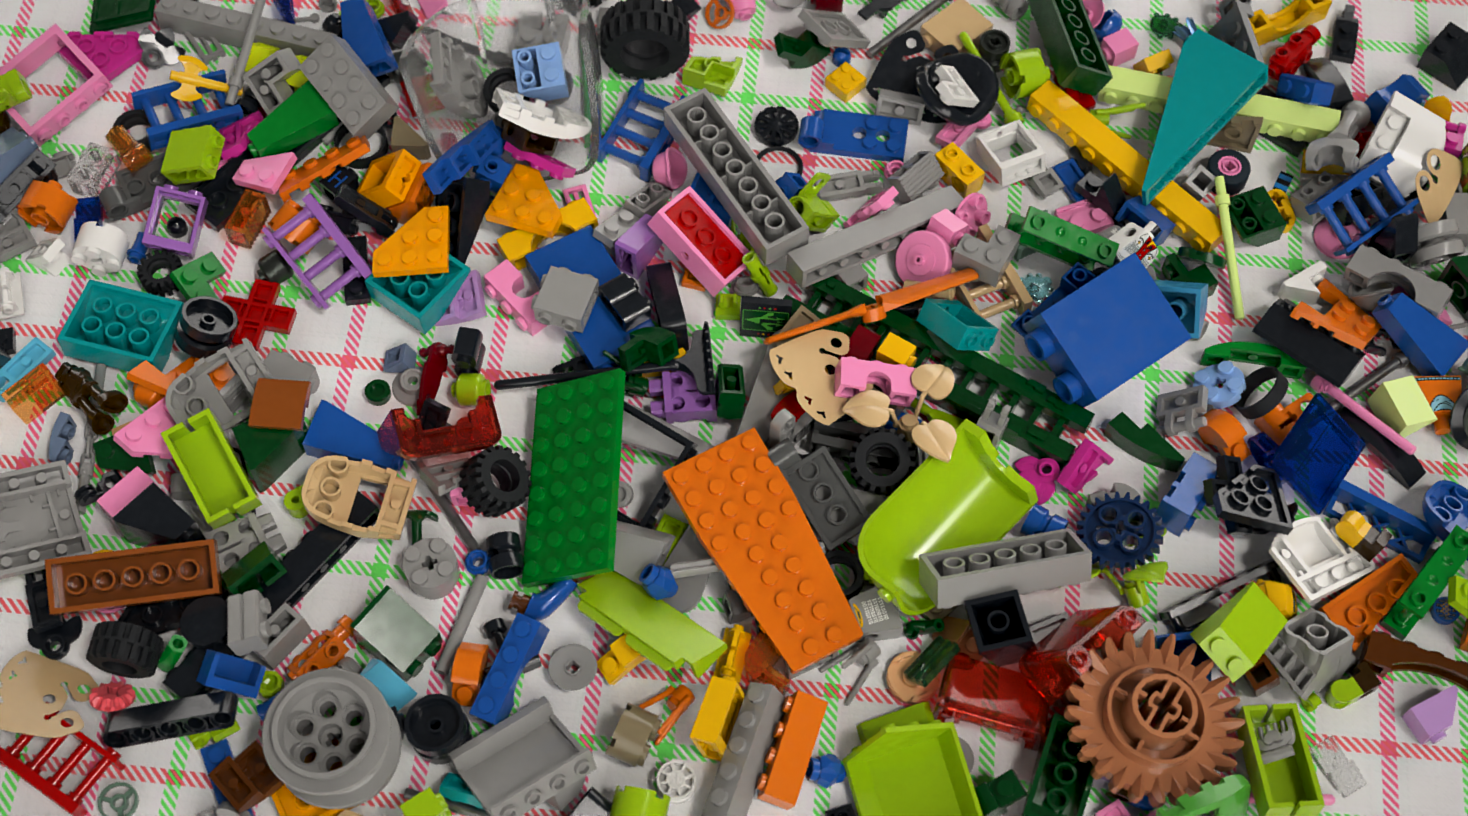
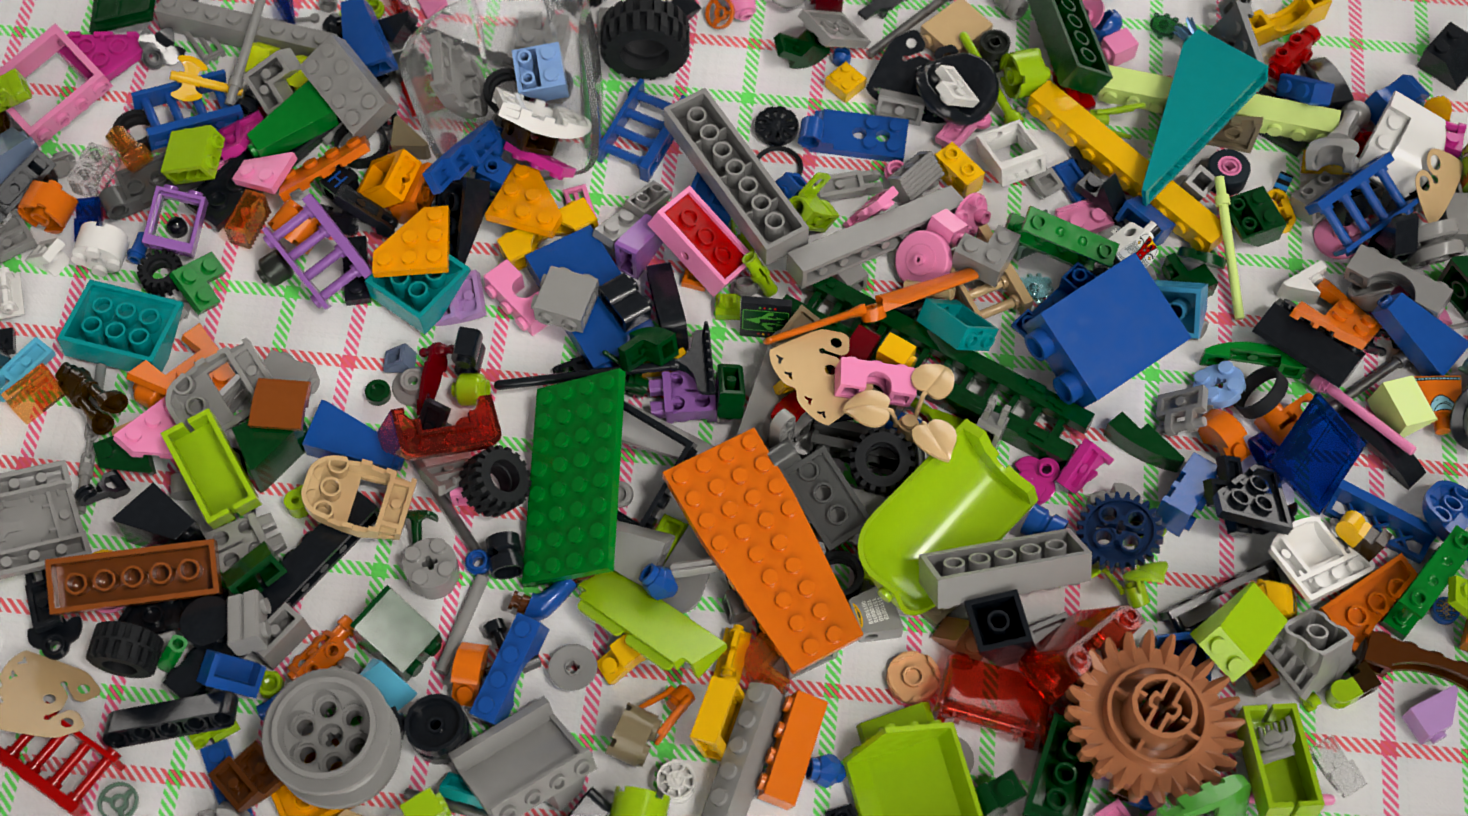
(62, 432): sand blue slope -> none
(105, 698): coral gear -> none
(124, 492): bright pink brick -> none
(205, 326): black wheel -> none
(260, 313): red plate -> none
(670, 168): bright pink helmet -> none
(711, 74): lime slope -> none
(863, 654): light grey plant -> none
(923, 627): dark green arm -> none
(931, 661): clear green tile -> none
(1155, 63): yellow piece -> none
(1344, 36): black hinge -> none

